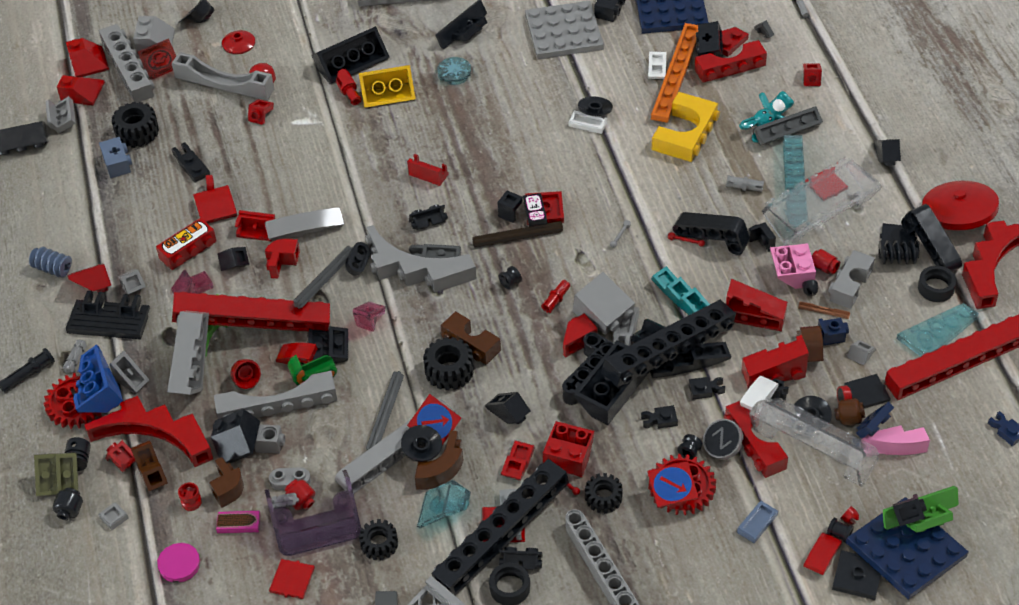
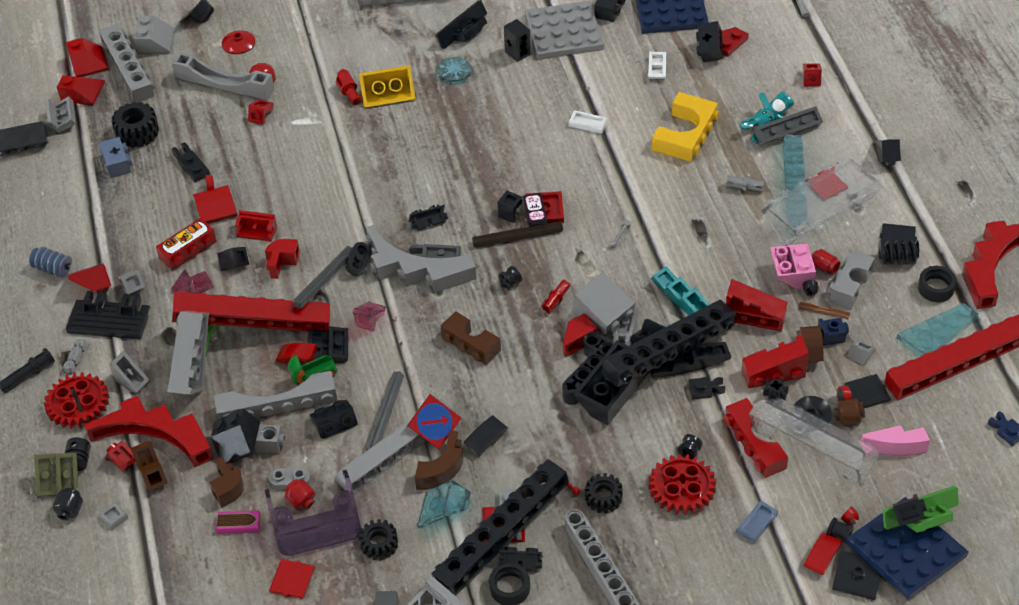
(97, 385): blue wedge -> none
(158, 58): clear red tile -> none
(178, 562): dark pink tile -> none
(190, 496): red wheel -> none
(245, 373): red helmet -> none
(284, 500): light grey axle -> none
(303, 223): light grey slope -> none
(334, 418): none -> black bracket
(351, 54): black slope -> none
(423, 436): black dish -> none
(426, 171): red hinge -> none
(448, 375): black tyre -> none
(485, 434): none -> black slope
(509, 407): black slope -> none
(517, 40): none -> black brick
(518, 460): red slope -> none
(569, 447): red slope -> none
(595, 106): black dish -> none
(662, 416): black plate -> none
(671, 236): red hinge -> none
(672, 485): piece -> none
(675, 73): orange plate -> none
(713, 67): red arch -> none
(714, 227): black beam -> none
(723, 439): black tile -> none
(759, 390): white slope -> none
(763, 234): black bracket -> none
(765, 29): dark grey tile -> none
(872, 421): dark blue plate -> none
(933, 237): black beam -> none
(962, 204): red dish -> none

